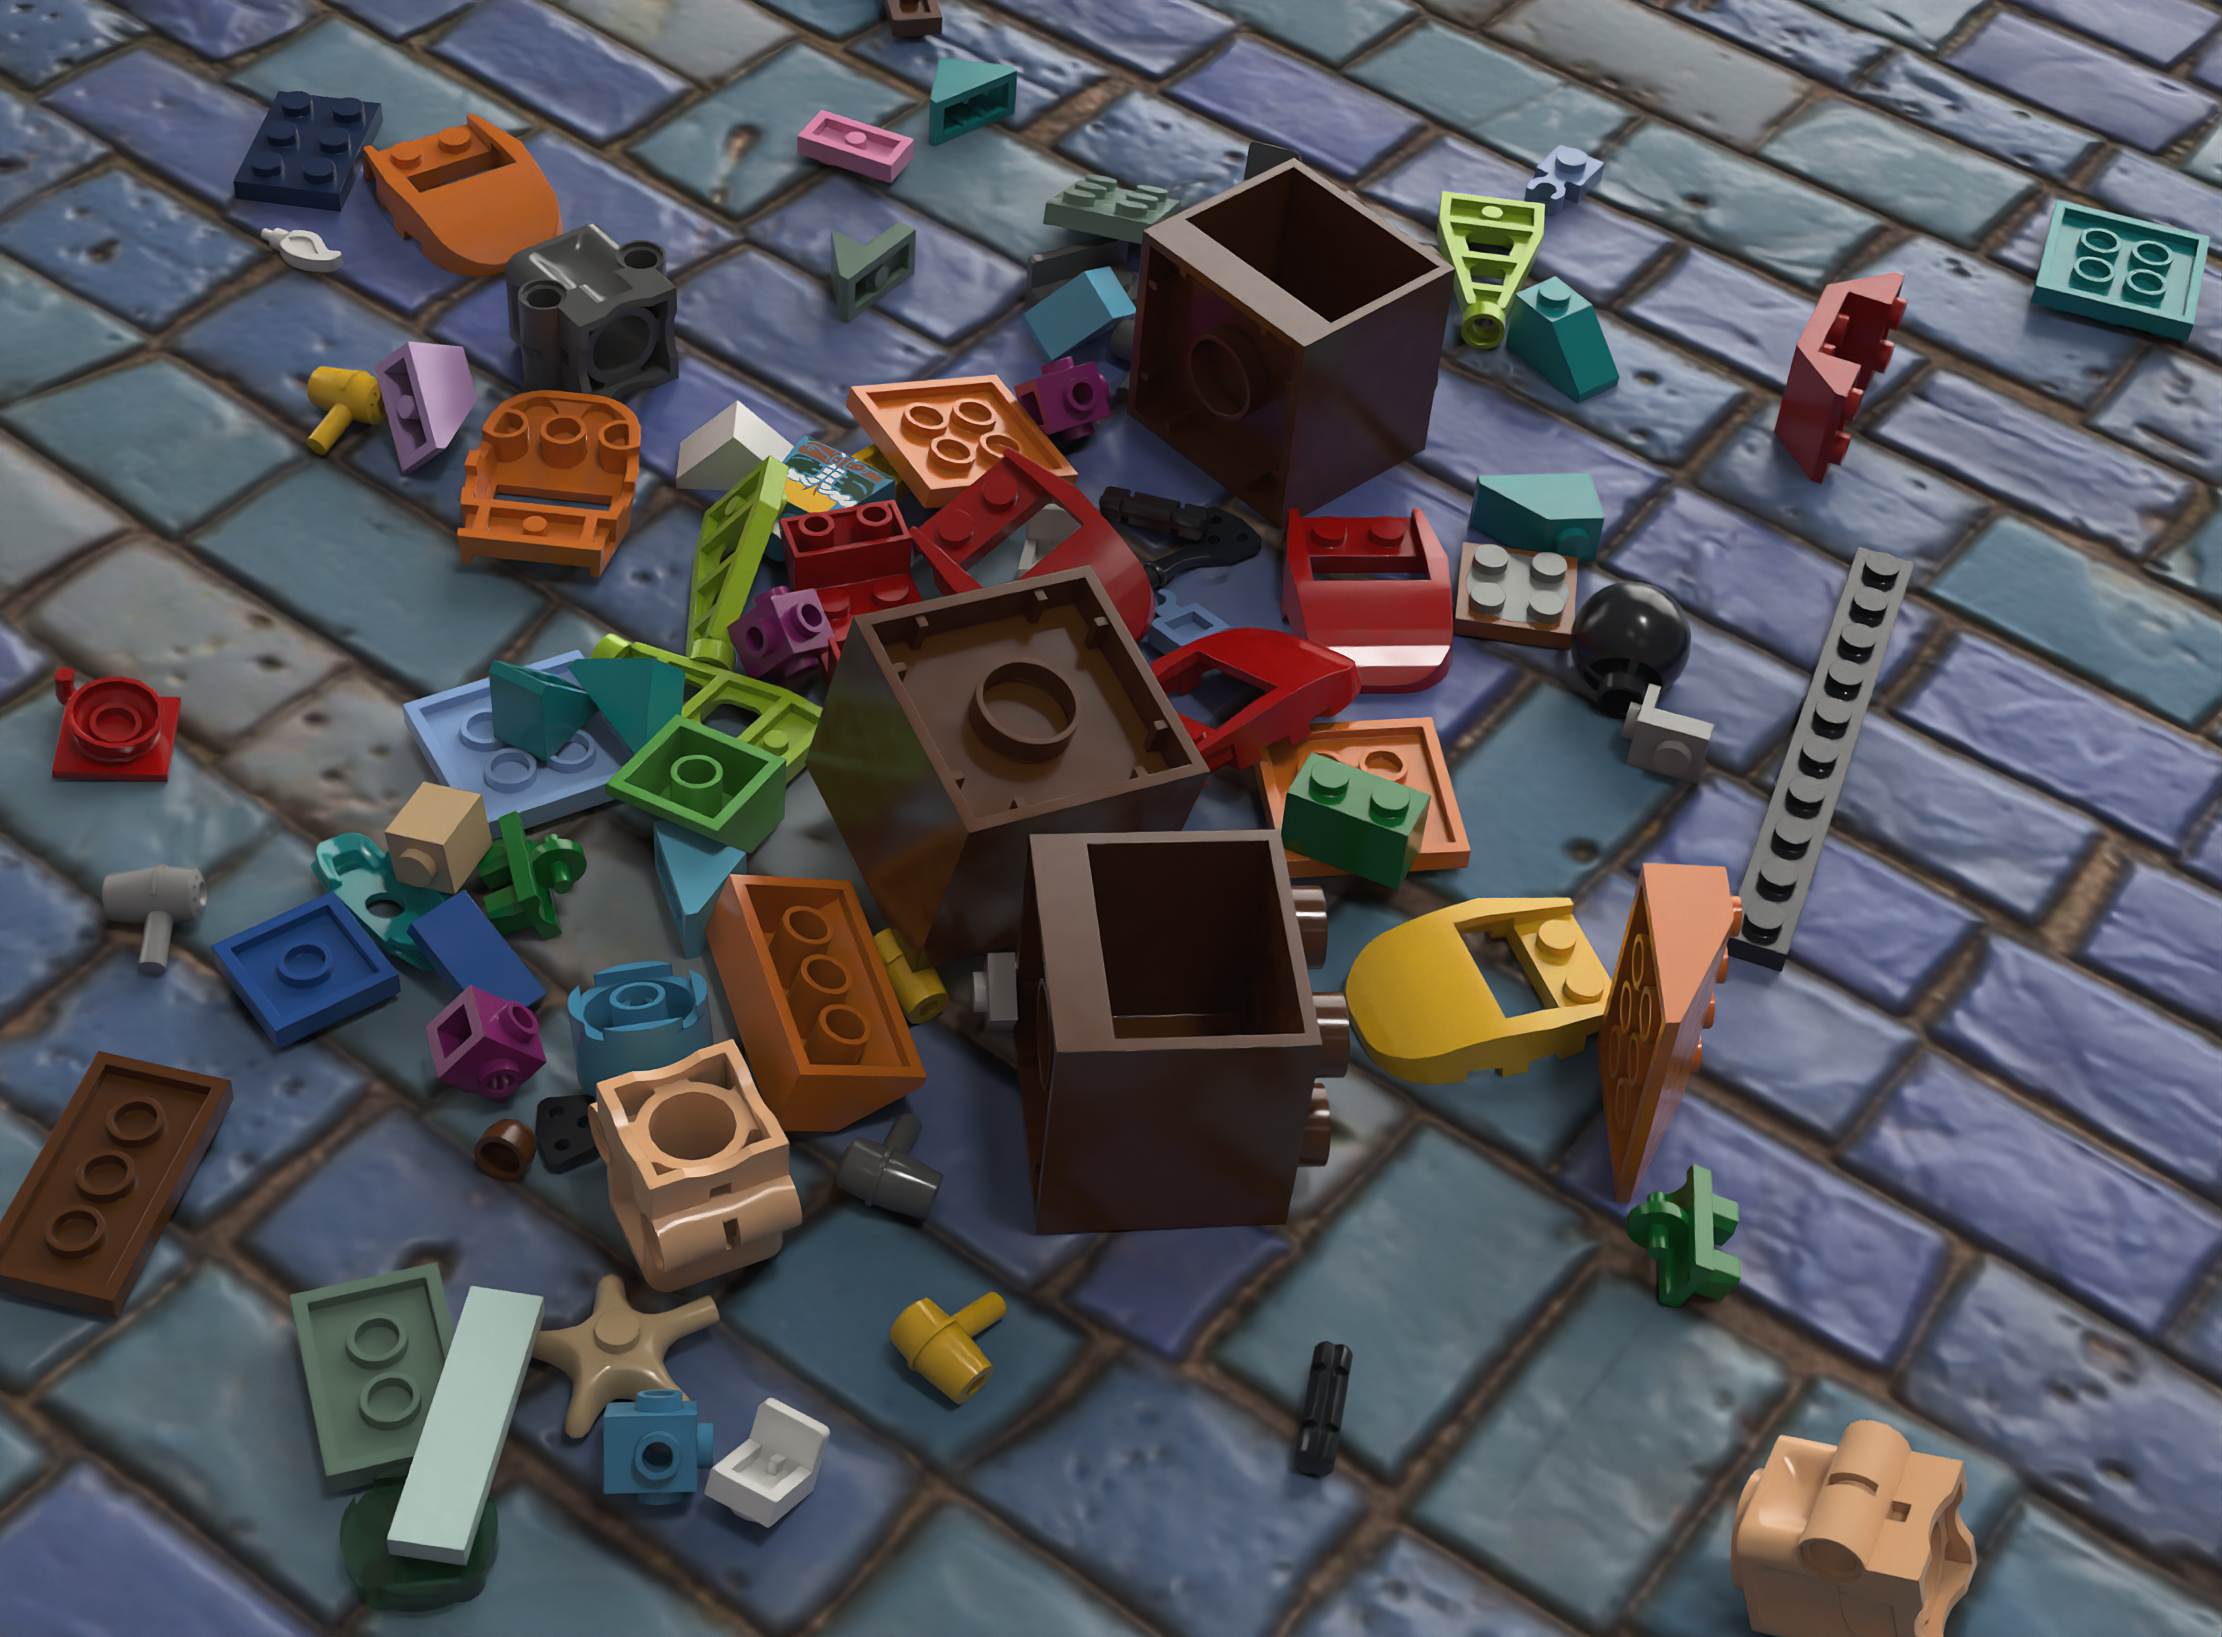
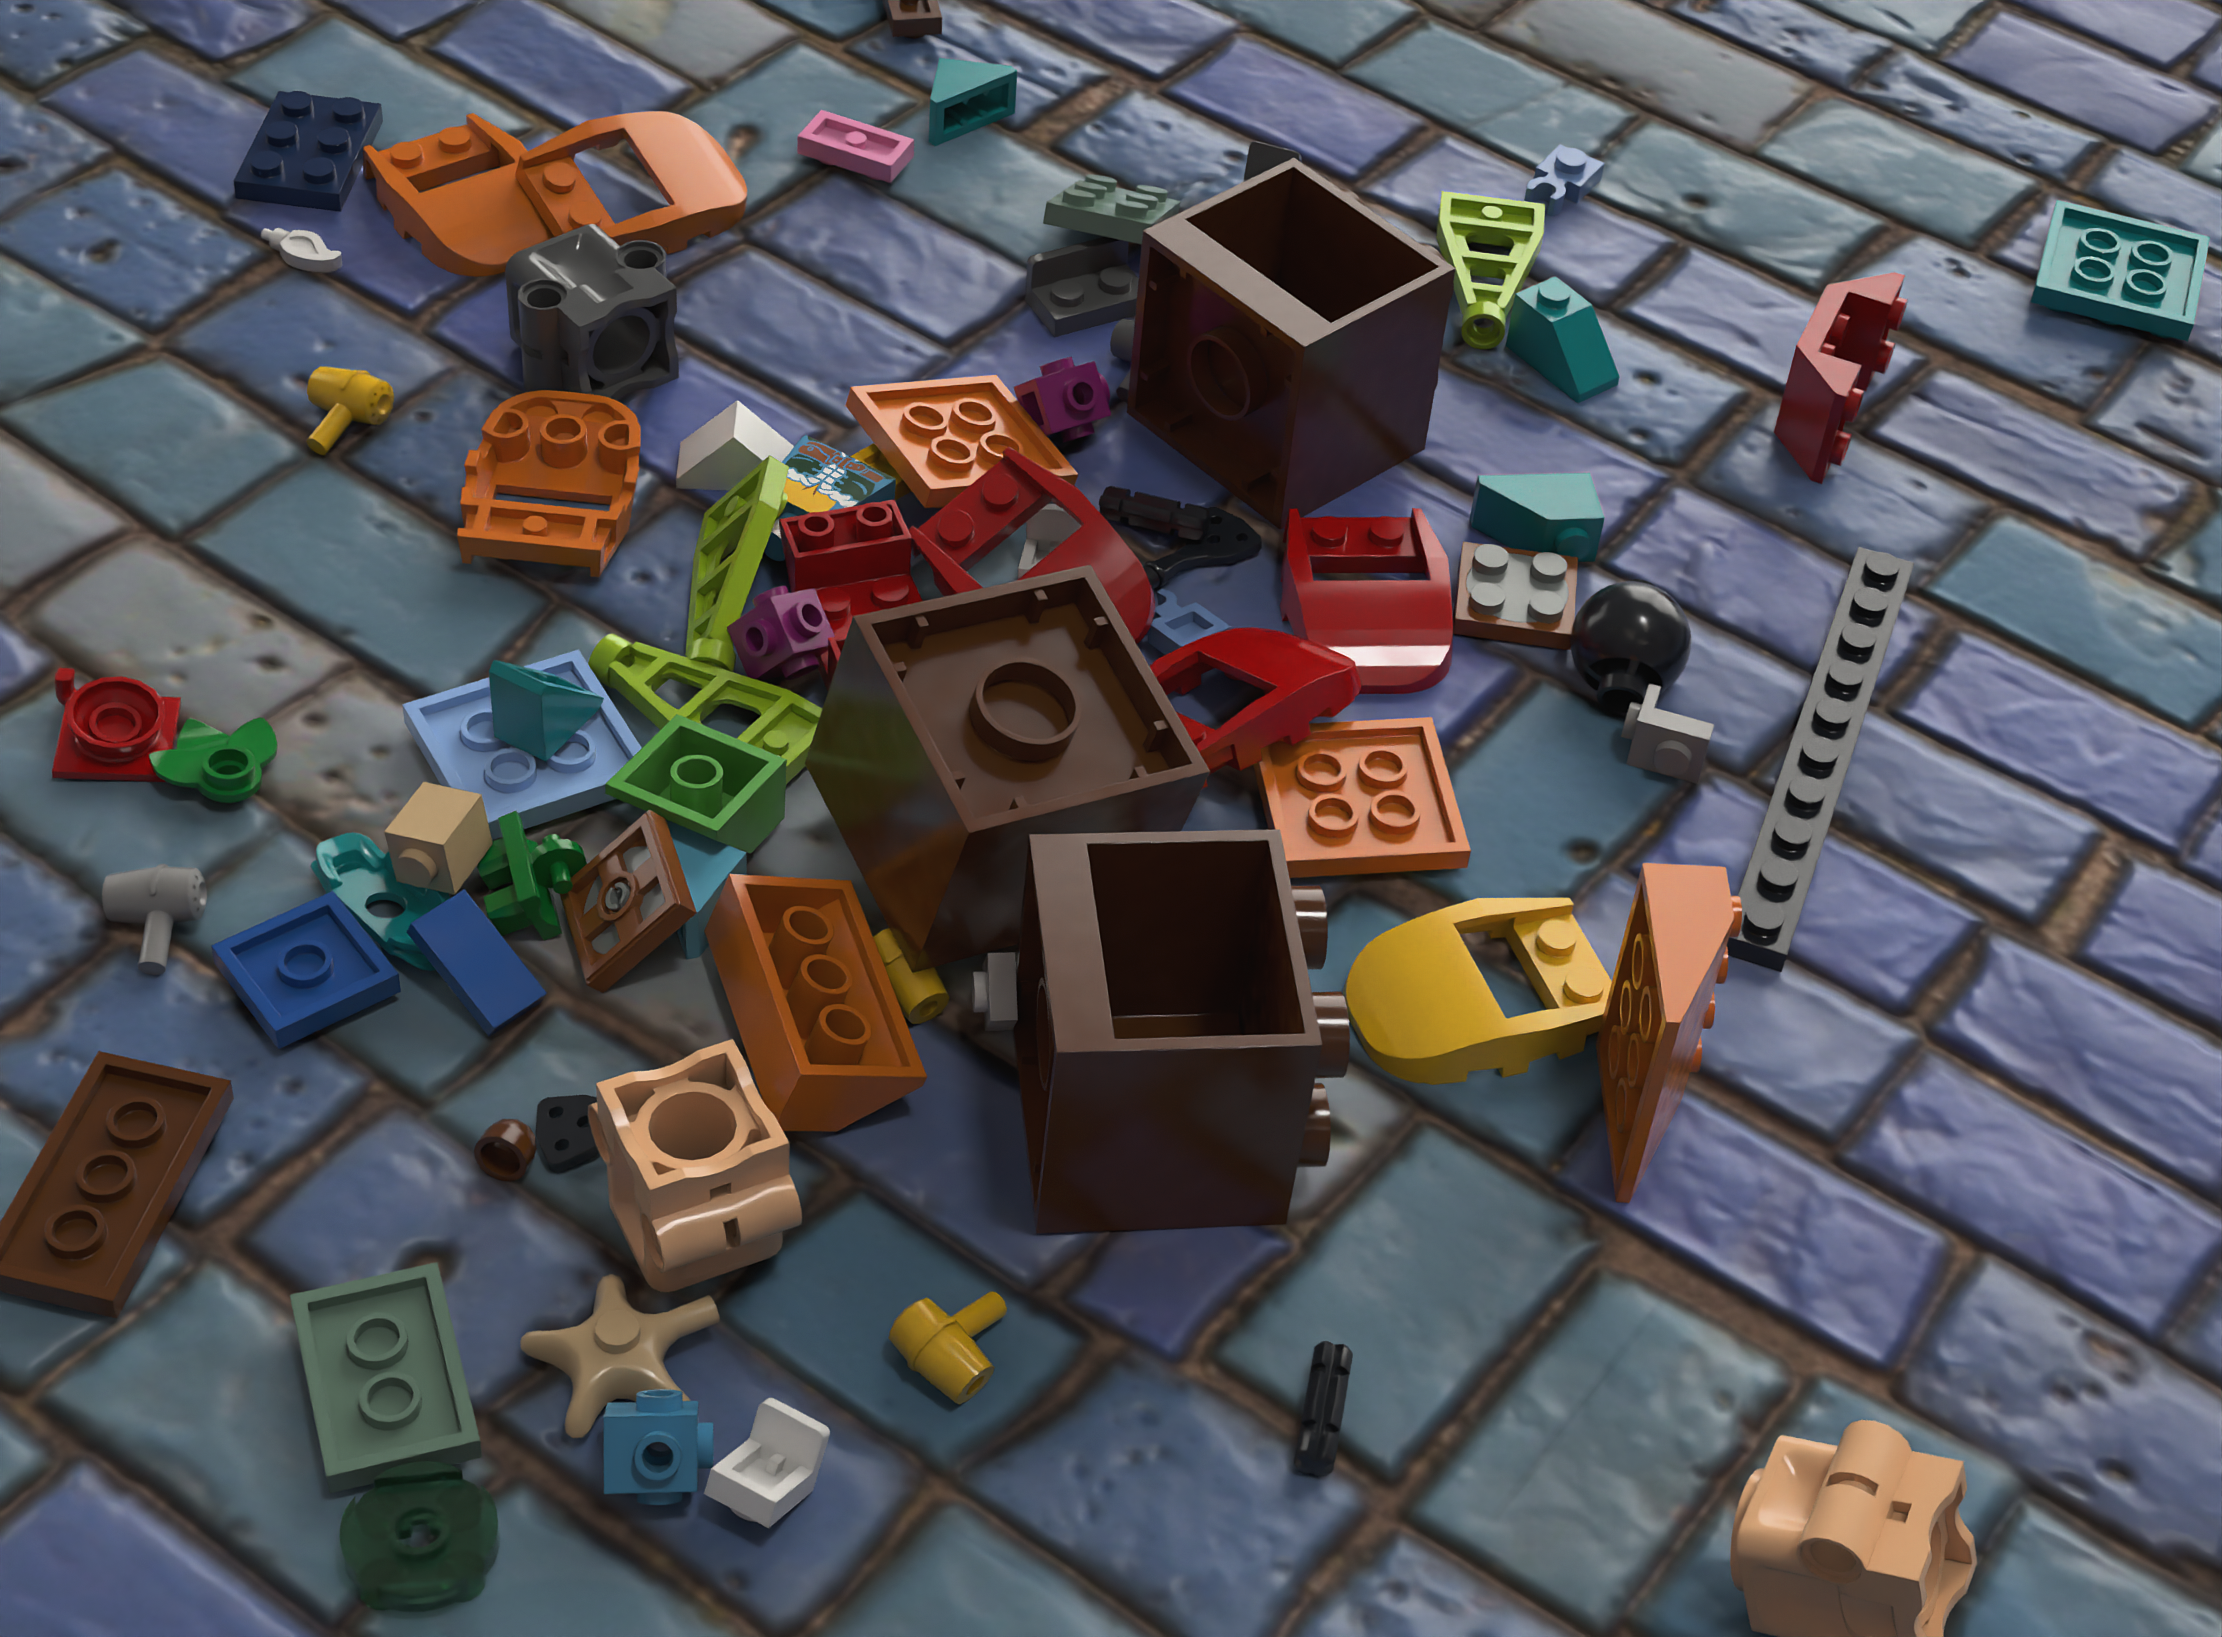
(216, 763): none -> green plate
(425, 398): lavender slope -> none
(466, 1426): light aqua tile -> none
(485, 1044): magenta brick -> none
(627, 901): none -> dark orange piece
(633, 694): teal slope -> none
(637, 1021): dark azure brick -> none
(678, 154): none -> orange slope
(871, 271): sand green slope -> none
(887, 1174): dark grey piece -> none
(1078, 313): medium azure slope -> none
(1354, 820): green brick -> none
(1682, 1235): green hips -> none

